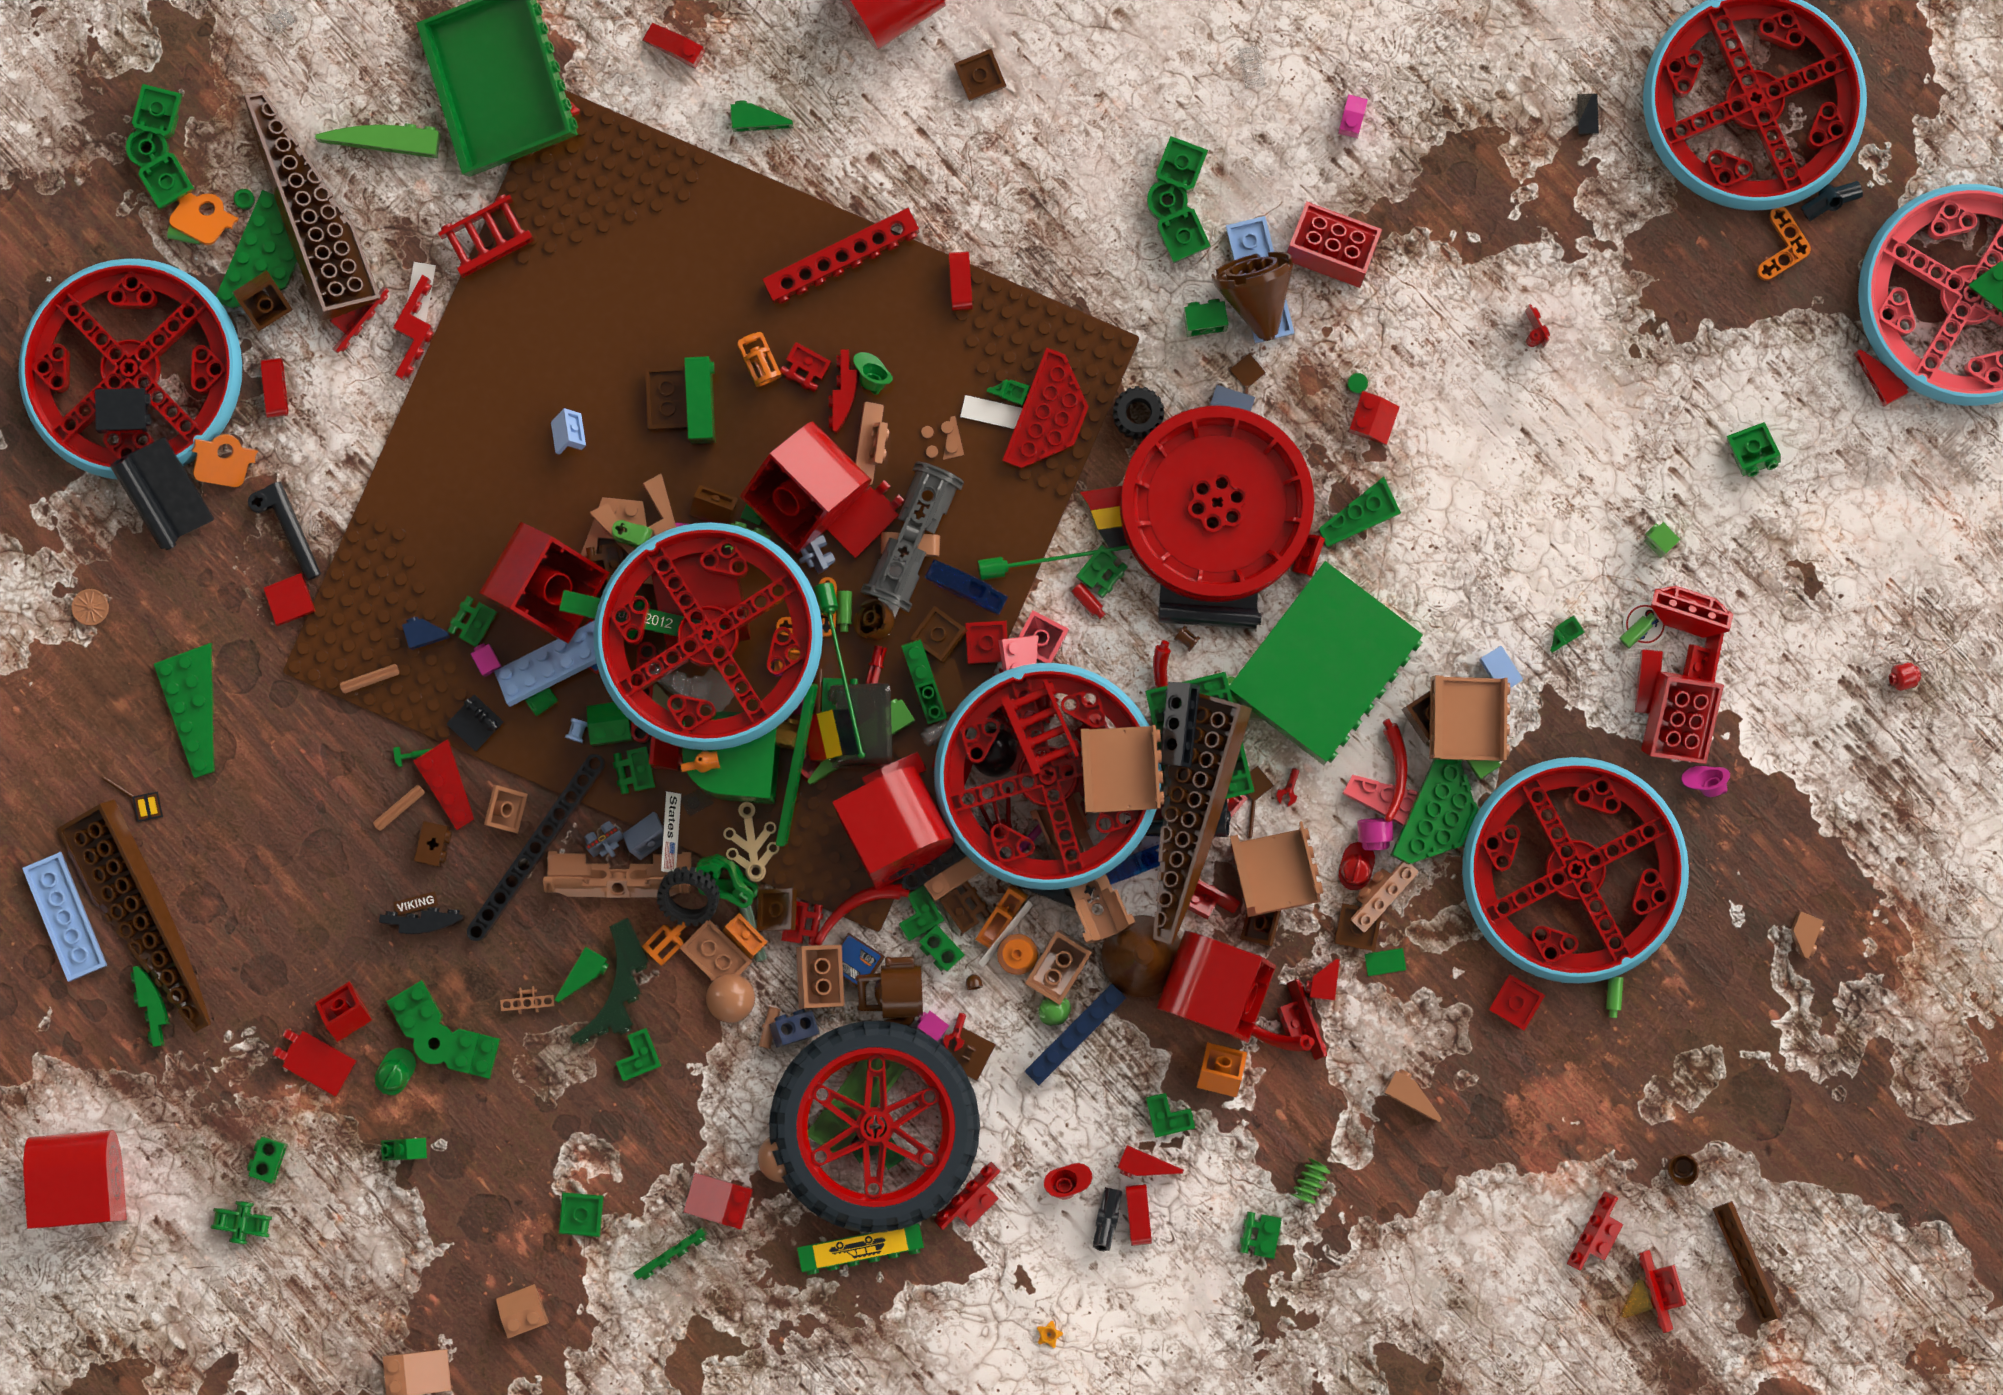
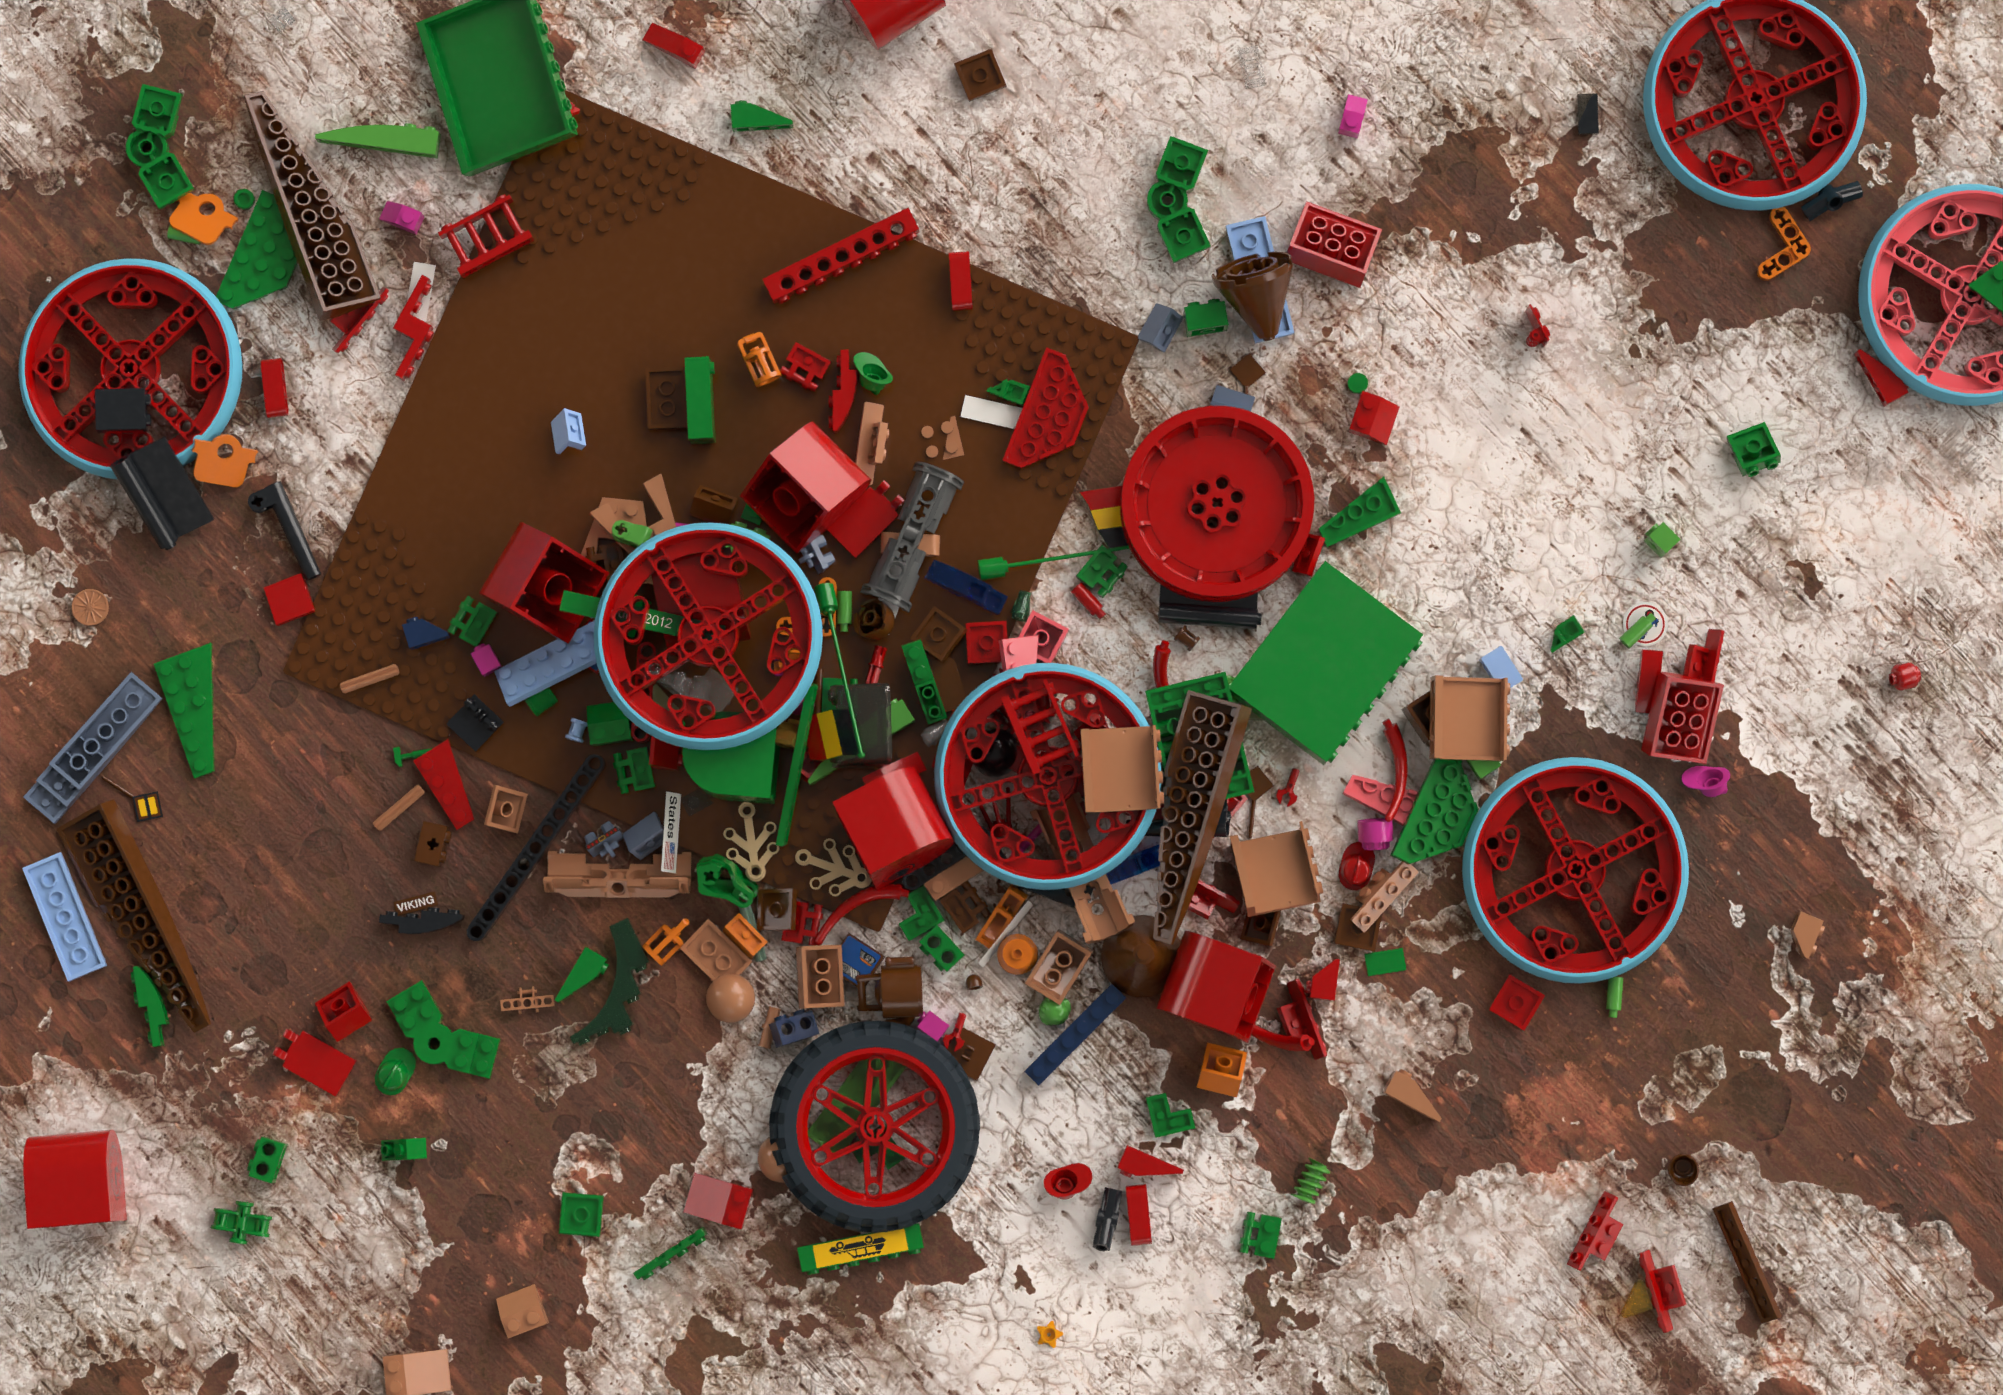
(92, 748): none -> sand blue slope
(262, 300): reddish brown brick -> none
(402, 217): none -> dark pink slope
(644, 1057): green plate -> none
(694, 878): black tyre -> none
(703, 762): orange piece -> none
(837, 869): none -> tan plant
(972, 1200): red bracket -> none
(1021, 607): none -> clear green cone
(1137, 395): black tyre -> none
(1160, 327): none -> sand blue panel
(1185, 733): black brick -> none
(1691, 611): red wedge -> none

